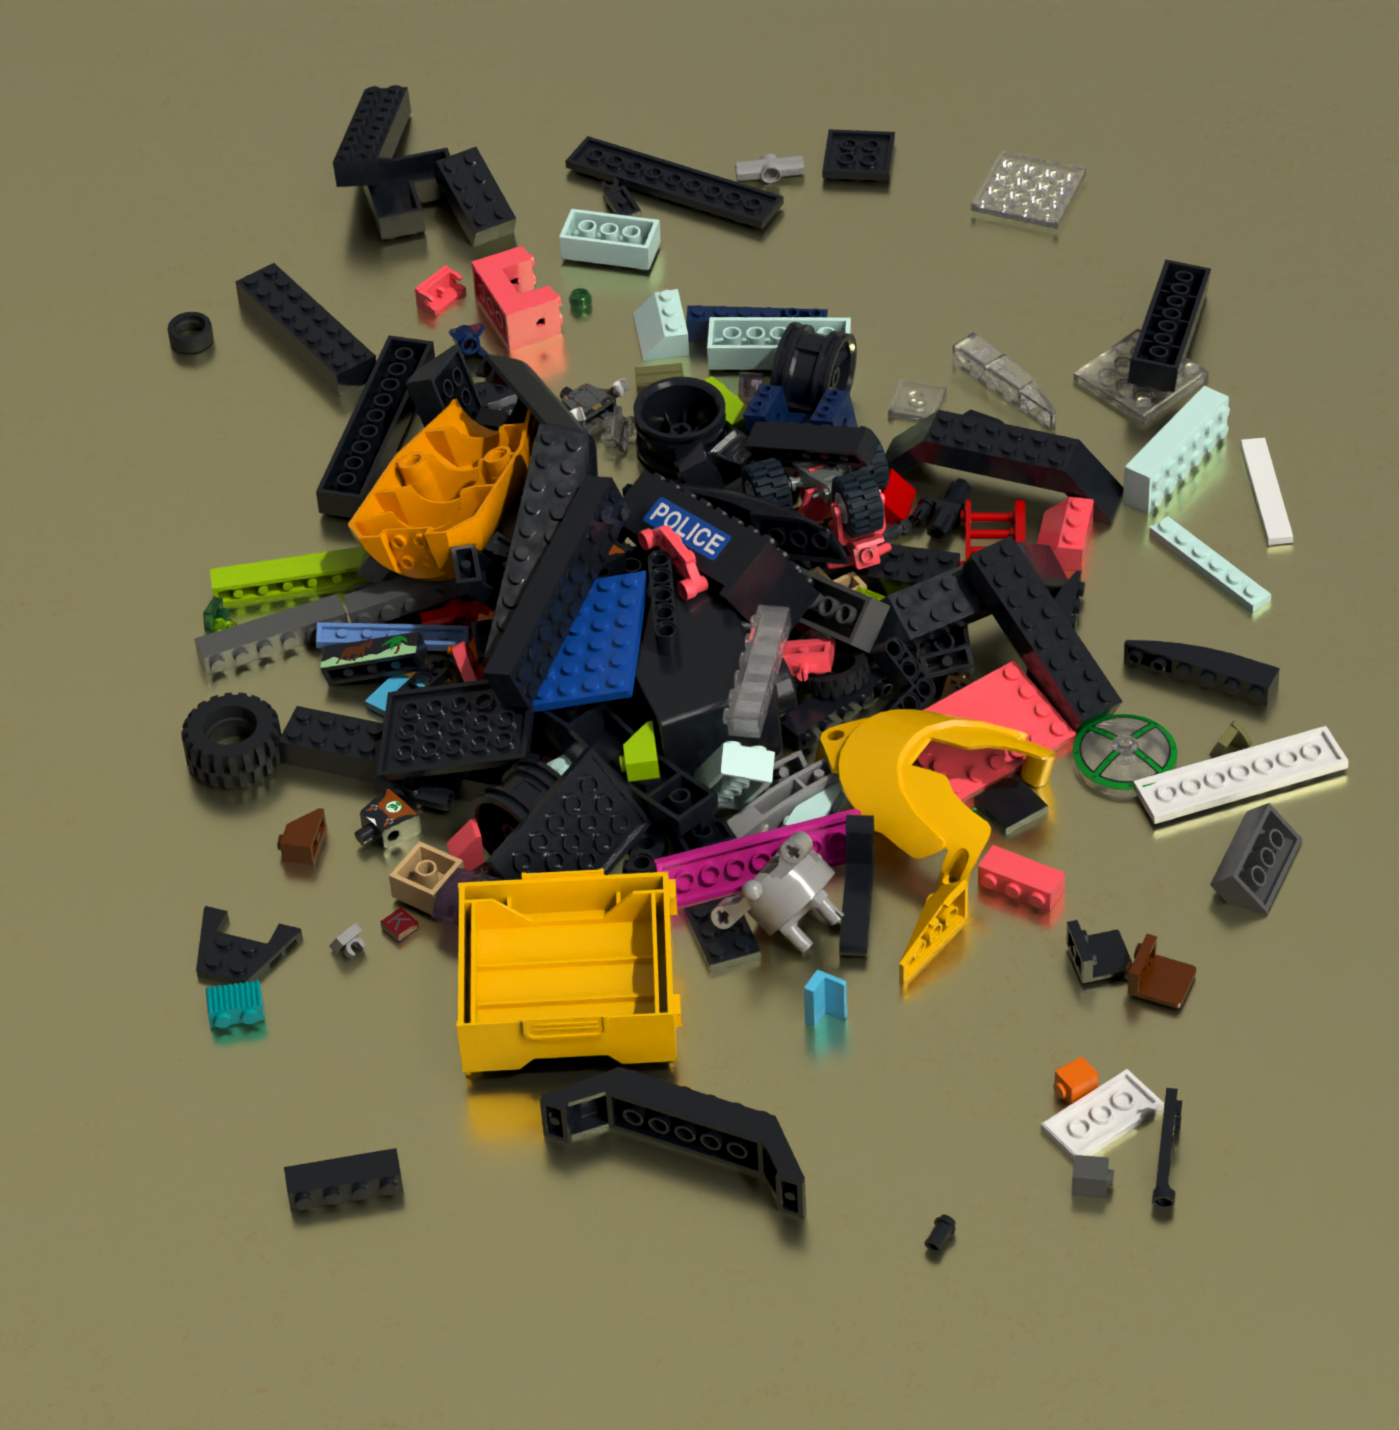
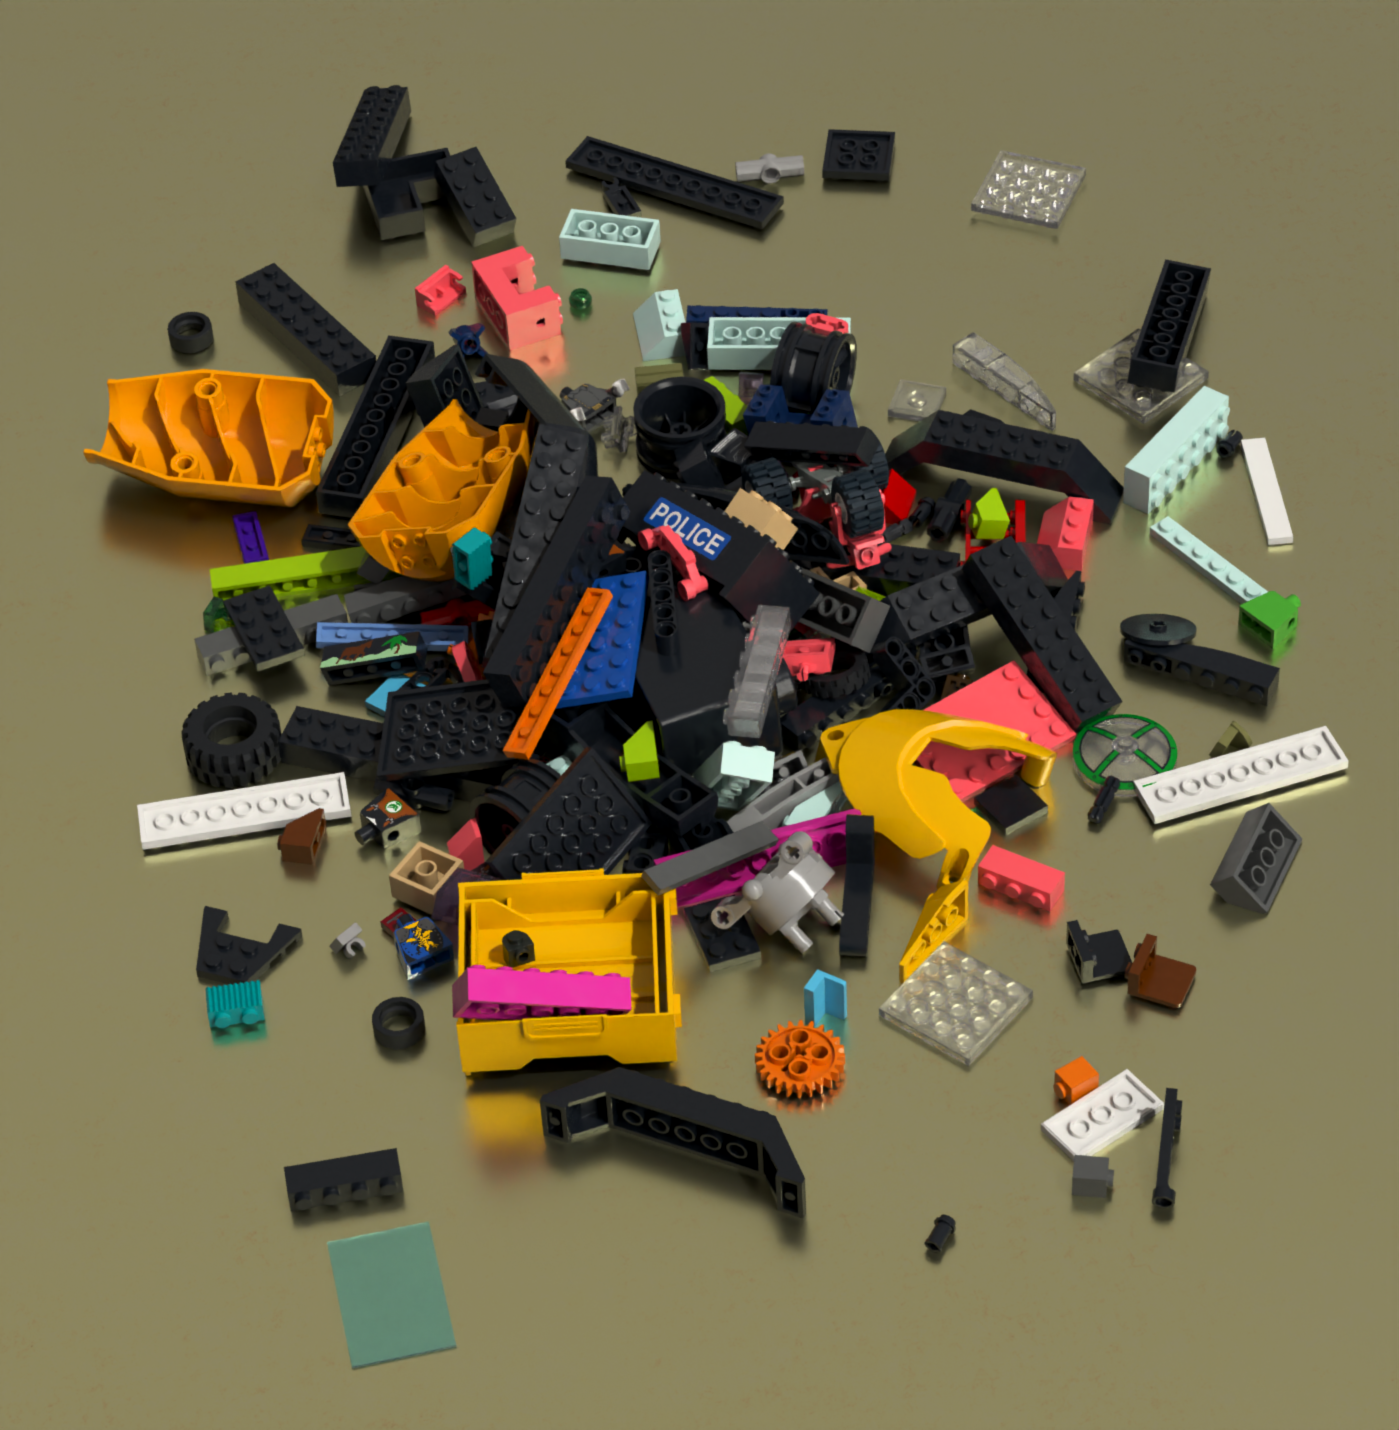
(219, 435): none -> light orange cylinder
(241, 810): none -> white plate
(250, 537): none -> dark purple tile
(263, 628): none -> black plate
(328, 538): none -> black tile
(391, 1295): none -> clear light blue piece
(398, 1007): none -> black tyre
(421, 945): none -> torso
(472, 558): none -> teal brick
(513, 945): none -> pearl dark grey plate
(537, 994): none -> dark pink brick
(557, 673): none -> orange plate
(695, 344): none -> black slope
(709, 858): none -> dark grey tile
(763, 516): none -> tan brick
(799, 1058): none -> orange gear
(826, 324): none -> coral beam
(956, 1003): none -> clear plate
(989, 517): none -> lime slope
(1103, 799): none -> black axle
(1158, 629): none -> black piece
(1227, 446): none -> black pin
(1270, 616): none -> bright green torso

